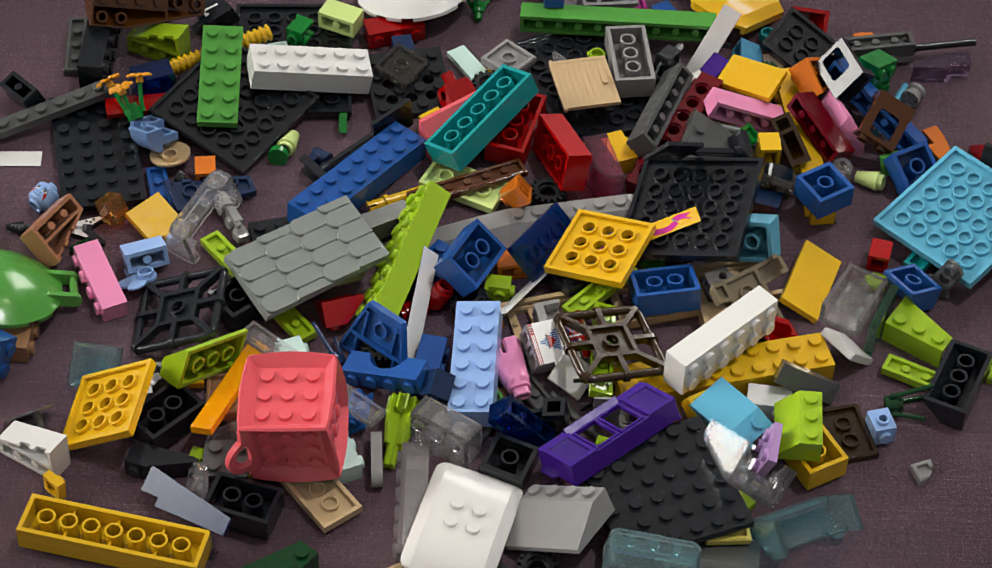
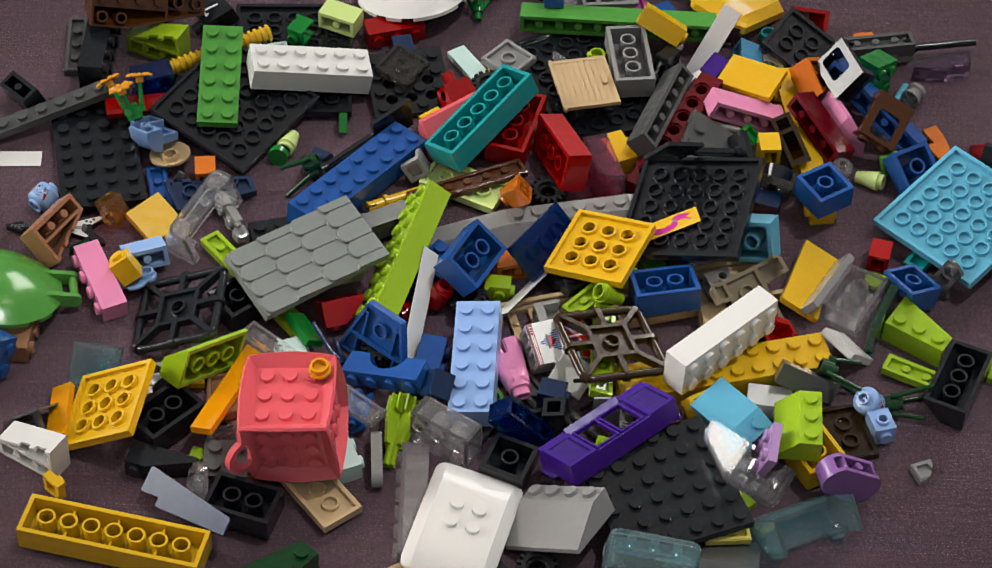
(60, 414): none -> light orange tile
(125, 267): none -> yellow brick
(303, 329): none -> green tile
(309, 163): none -> dark green plant
(319, 368): none -> light orange plate
(416, 167): none -> light grey panel
(552, 388): none -> dark blue brick
(607, 294): none -> lime cone
(662, 25): none -> yellow brick
(826, 284): none -> light grey tile
(829, 369): none -> dark green plant
(847, 475): none -> medium lavender brick
(868, 400): none -> light blue head

